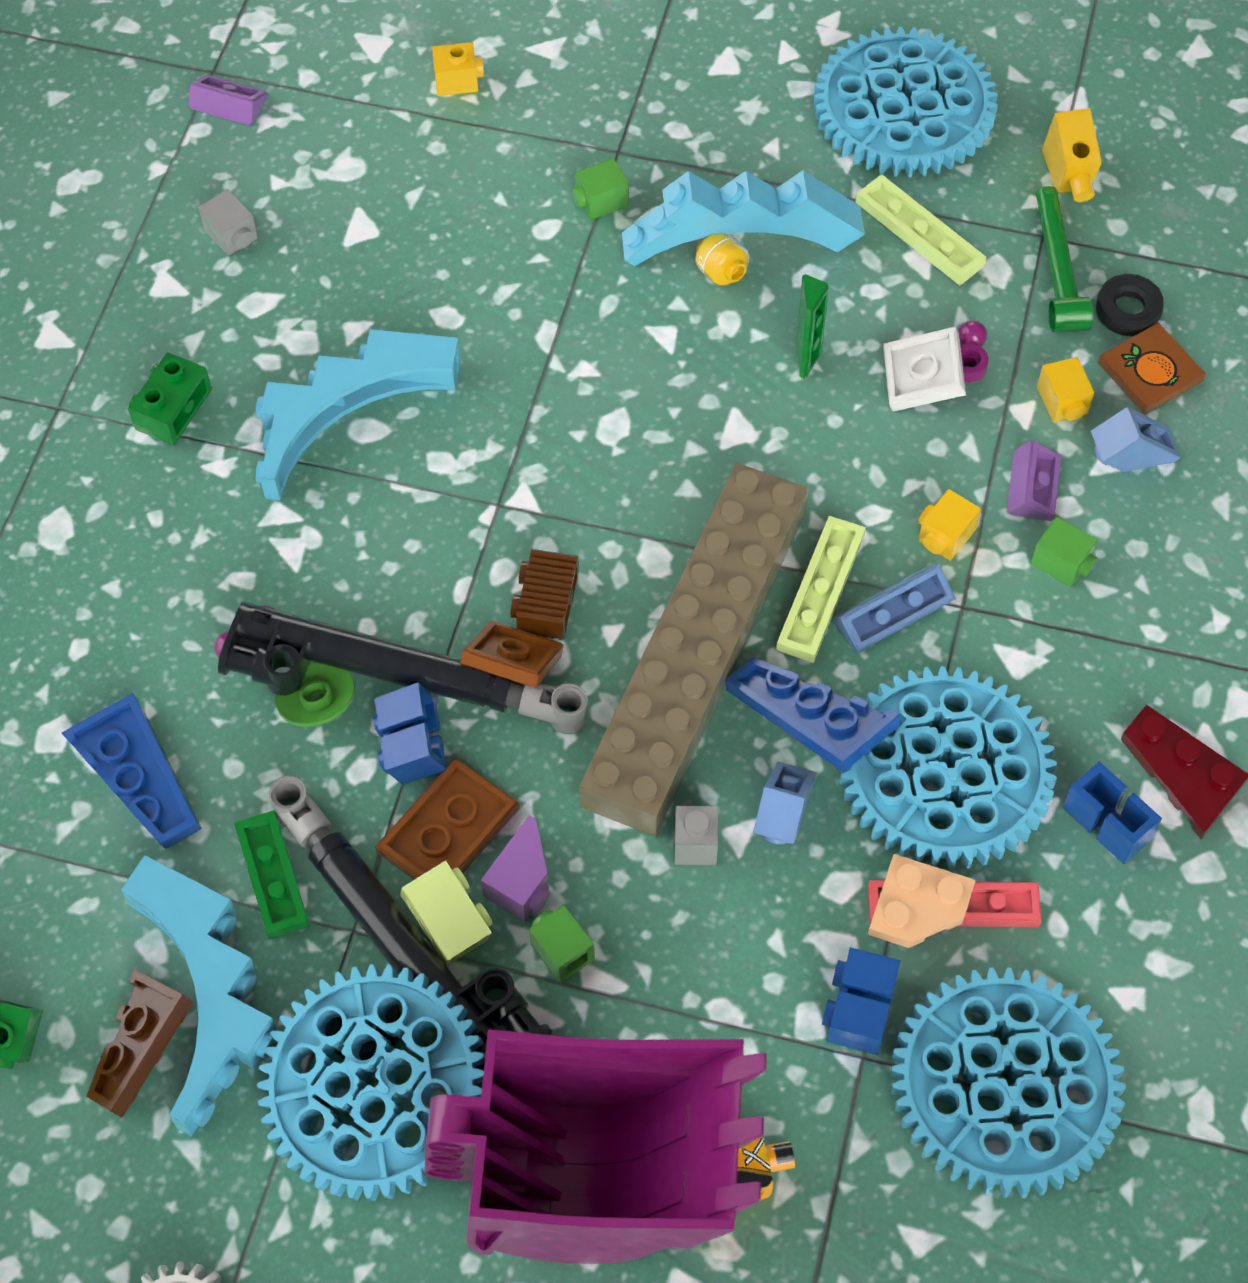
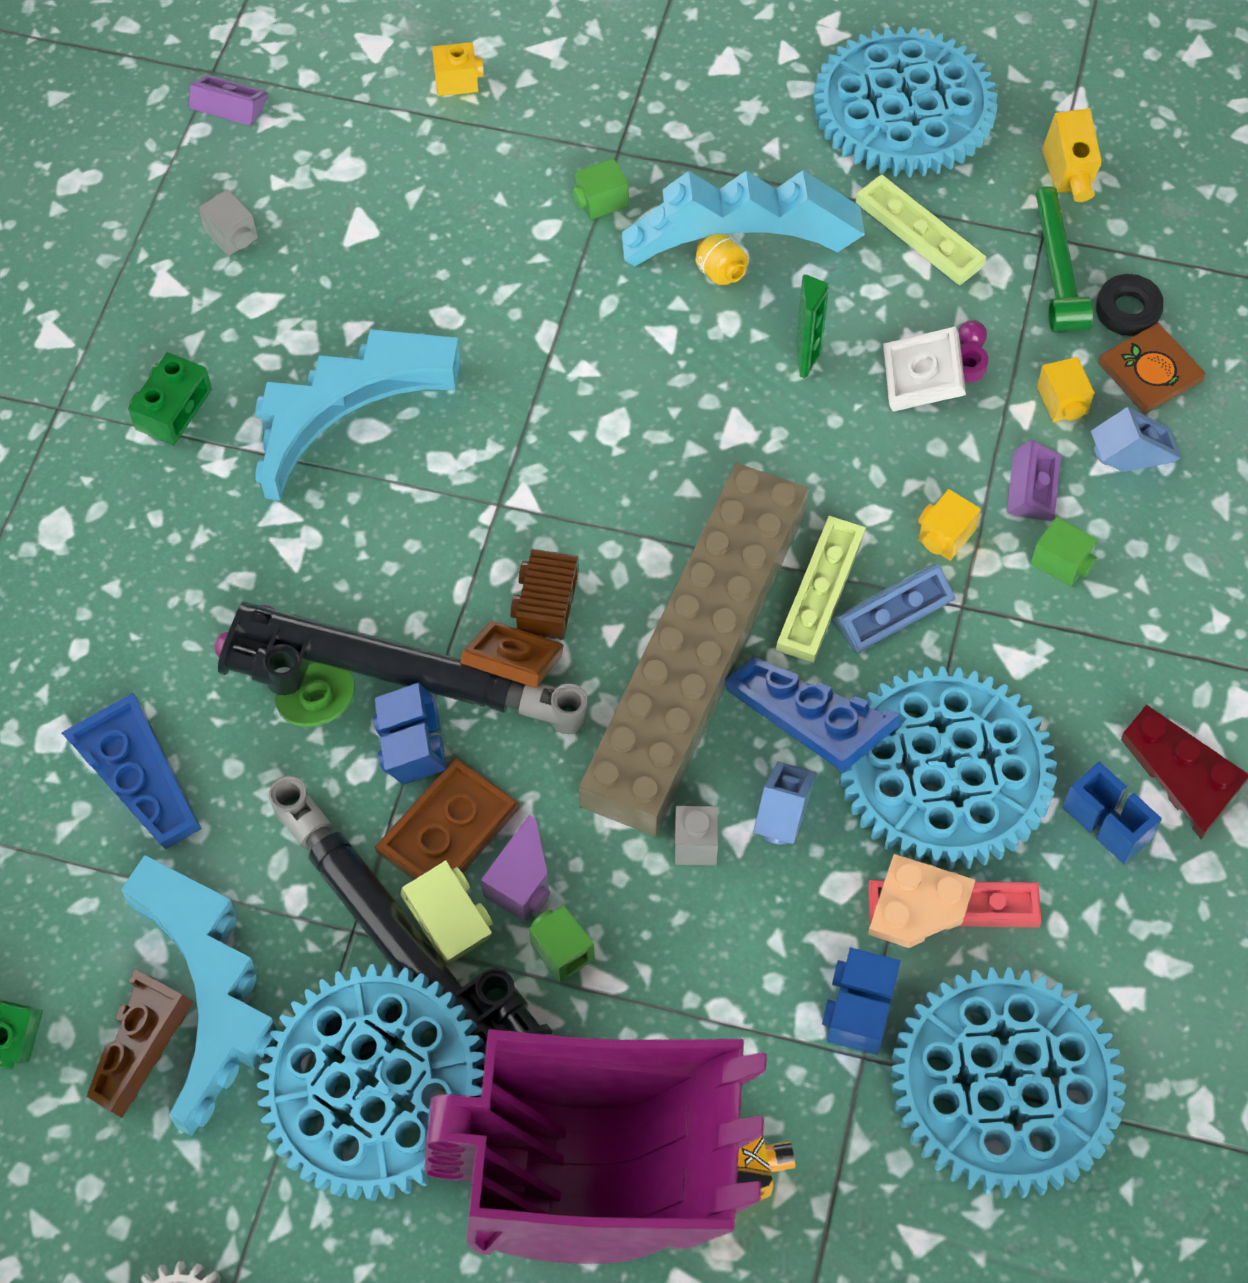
(271, 875): green plate -> none

